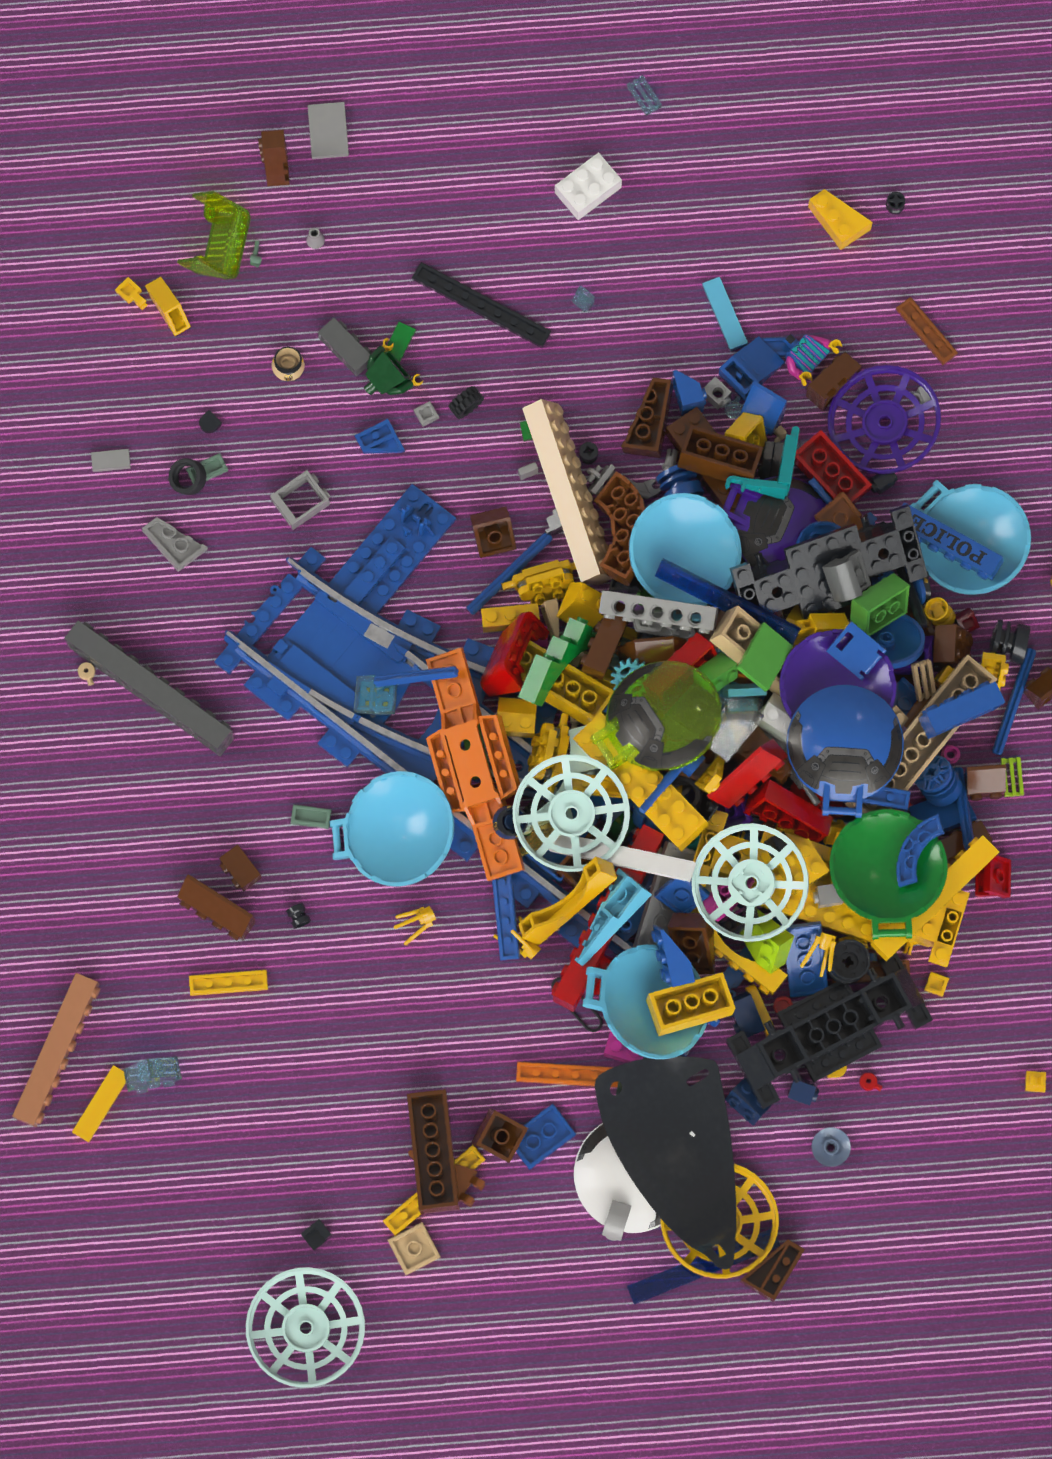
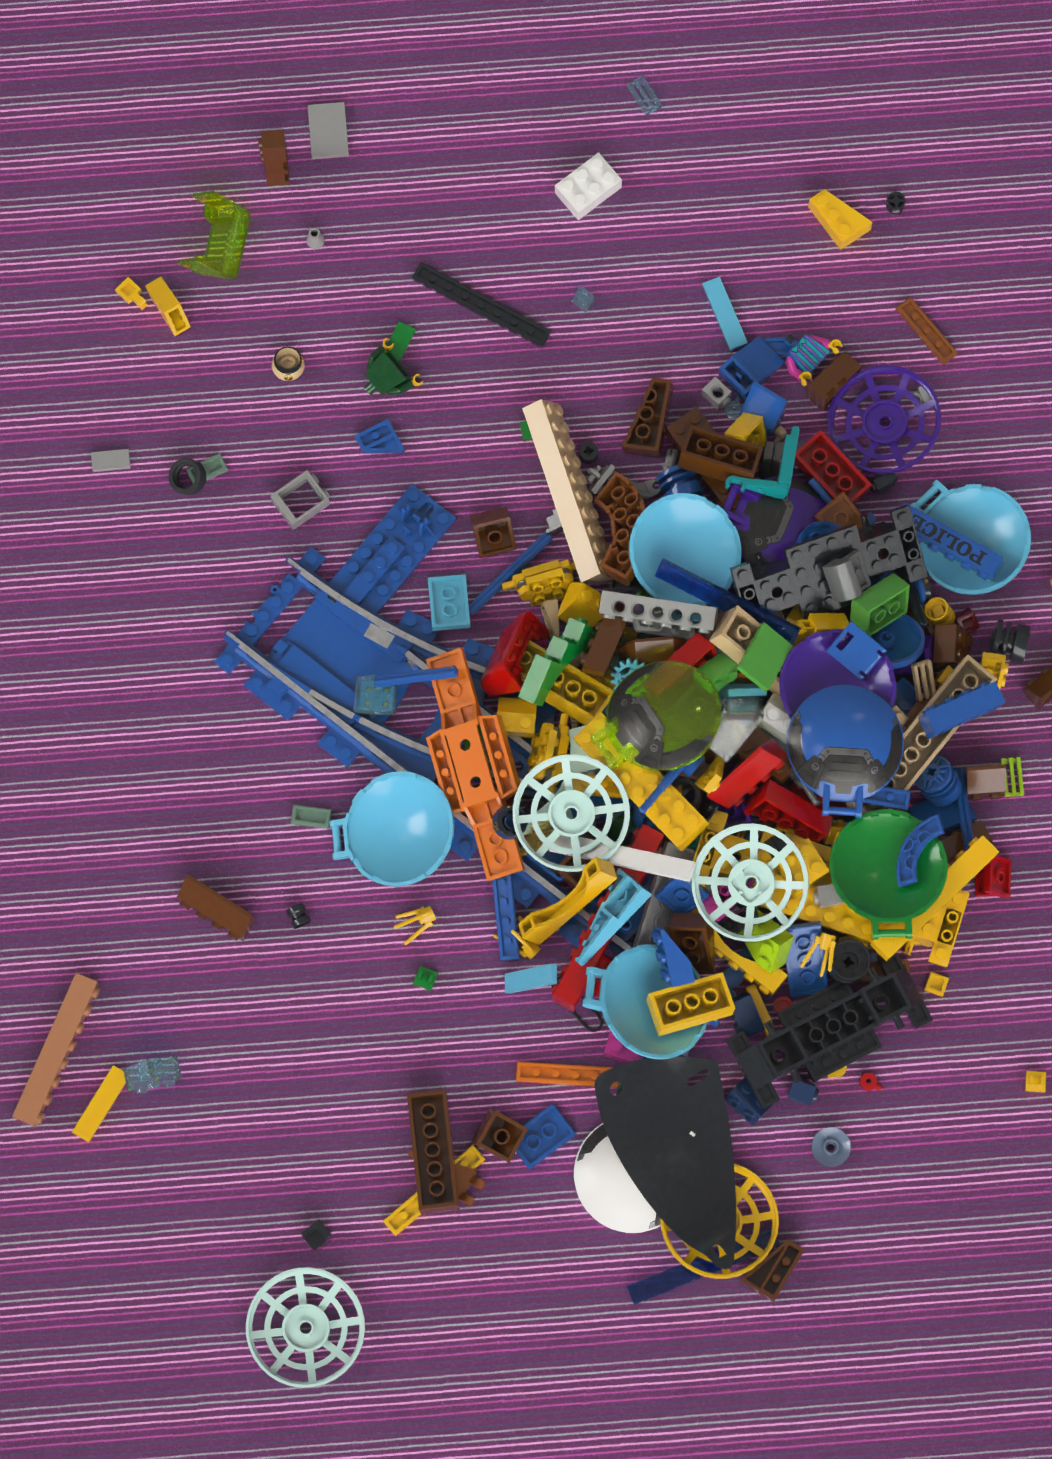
(89, 675): tan piece -> none
(149, 688): dark grey brick -> none
(174, 545): light grey wing -> none
(209, 422): black tile -> none
(228, 982): yellow tile -> none
(240, 868): reddish brown brick -> none
(254, 259): sand green hand -> none
(345, 346): dark grey brick -> none
(414, 1248): tan tile -> none
(425, 978): none -> green tile
(426, 414): light grey tile -> none
(449, 602): none -> medium azure plate
(466, 402): black tyre -> none
(500, 618): yellow brick -> none
(528, 471): light grey tile -> none
(531, 978): none -> medium azure tile
(616, 1220): light grey brick -> none
(688, 393): blue slope -> none
(951, 748): dark pink plate -> none
(1013, 702): blue axle -> none

